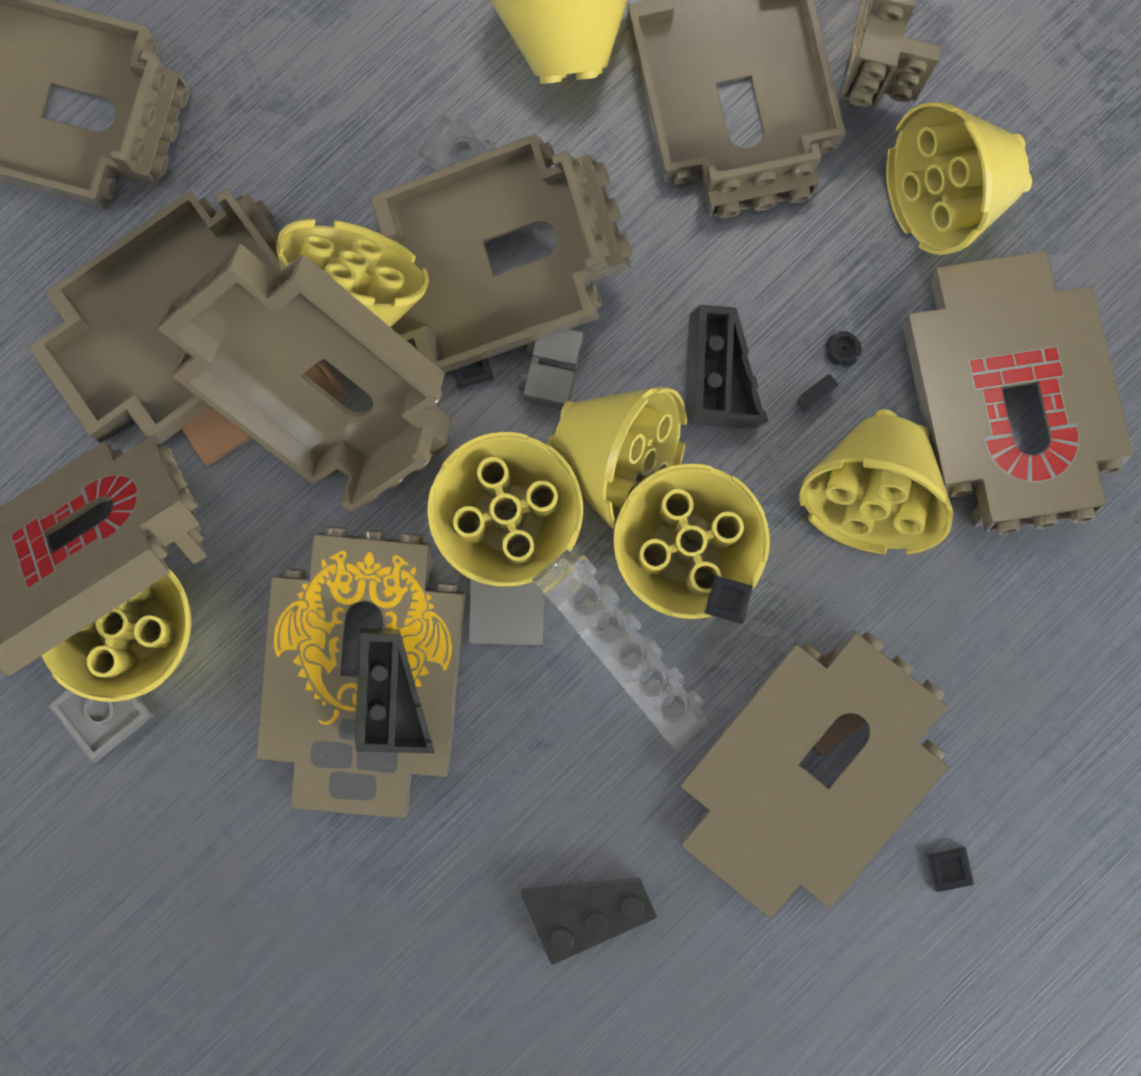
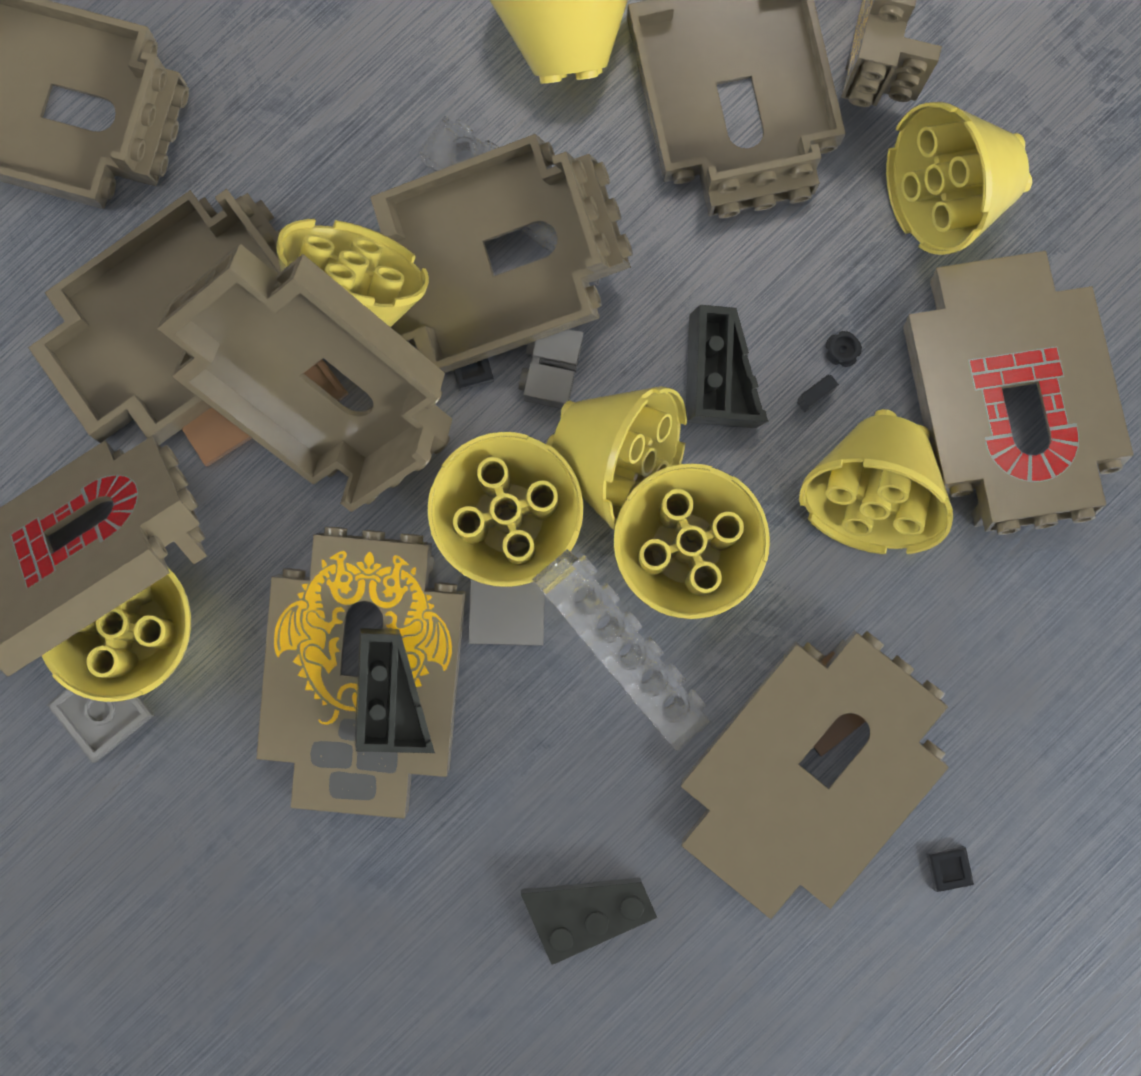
(728, 599): black tile -> none

